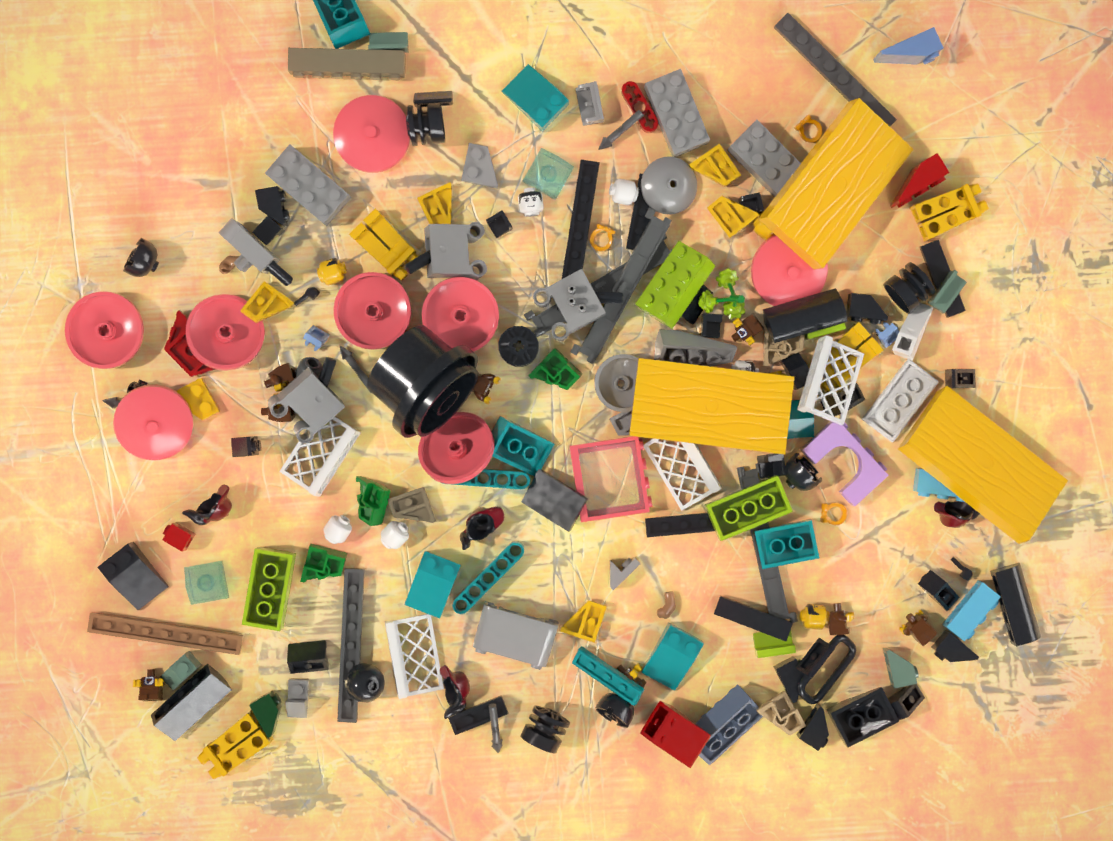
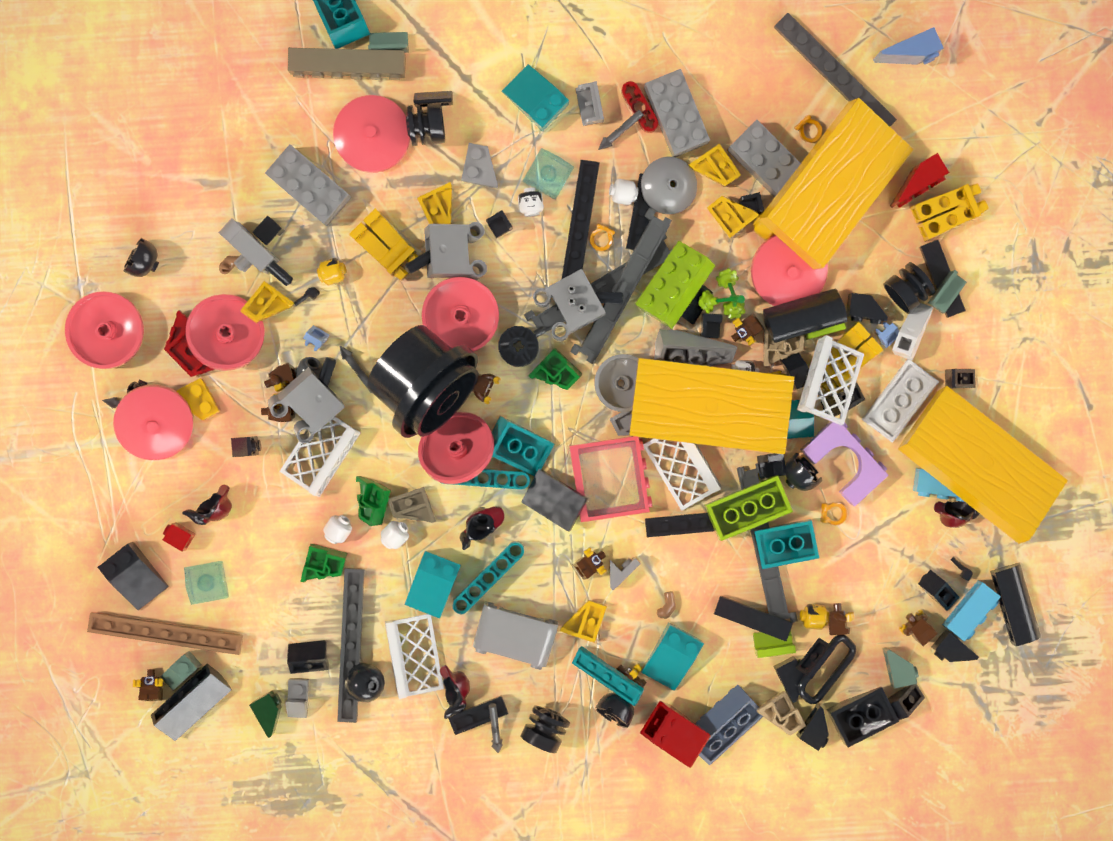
(220, 749): yellow hips -> none
(268, 588): lime brick -> none
(271, 202): black slope -> none
(372, 310): coral dish -> none
(590, 564): none -> reddish brown piece

